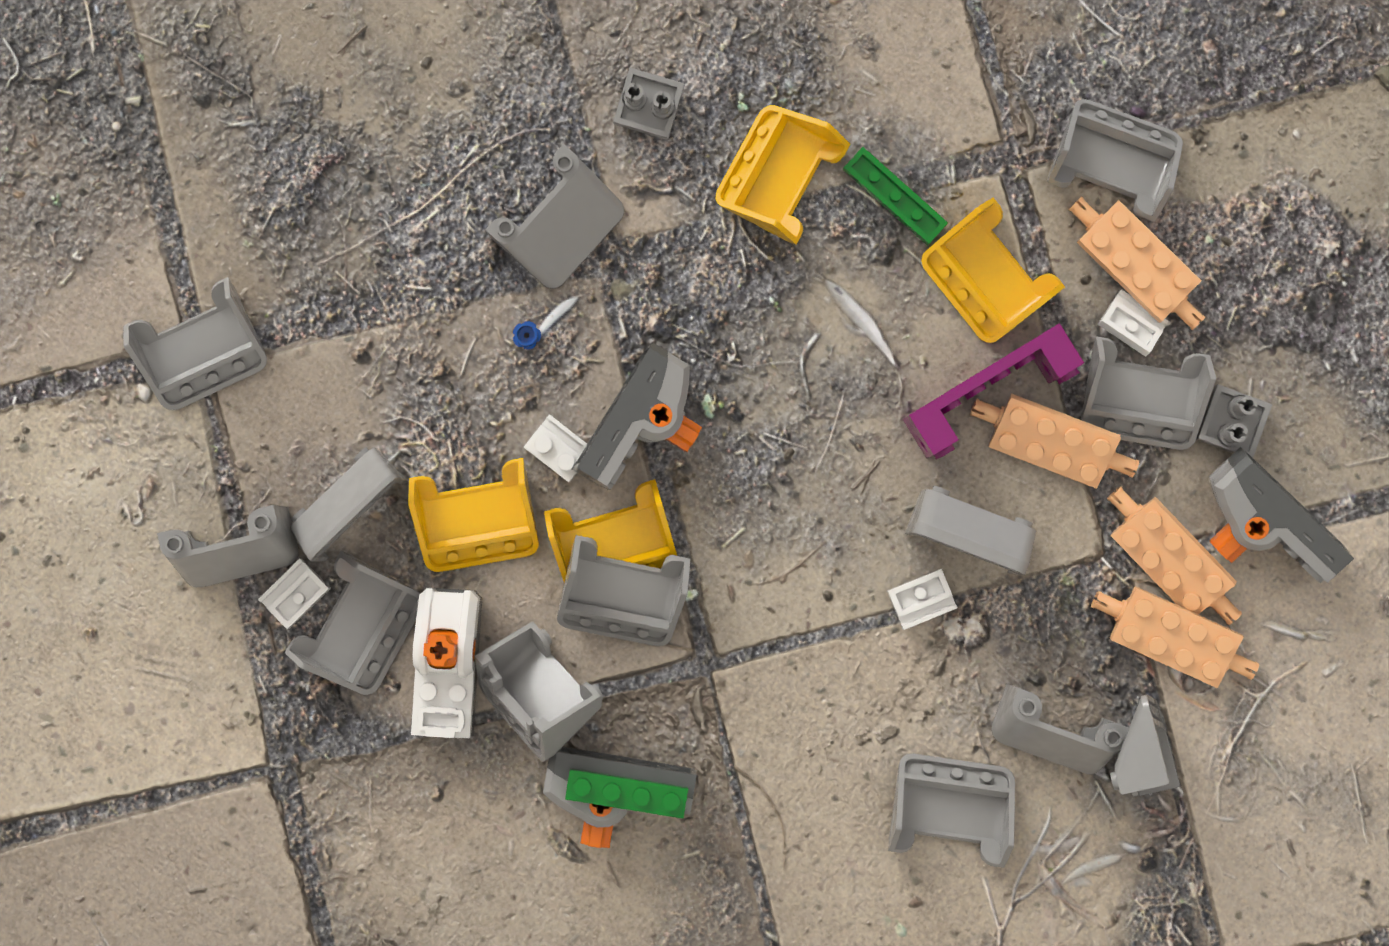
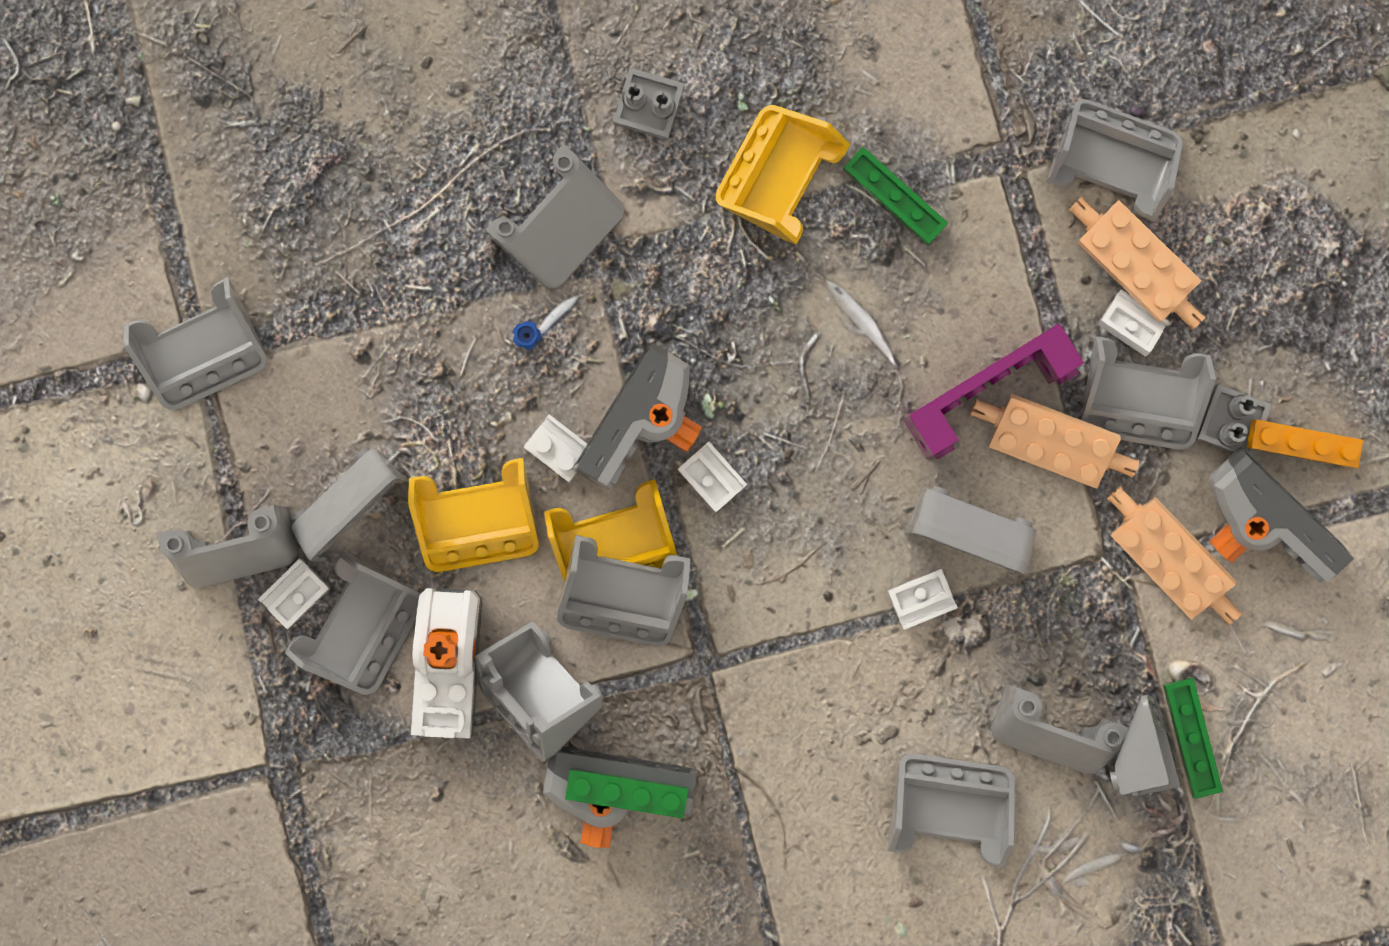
(712, 477): none -> white plate
(984, 276): yellow windscreen -> none
(1175, 636): light nougat plate -> none
(1192, 738): none -> green plate
(1304, 443): none -> light orange plate

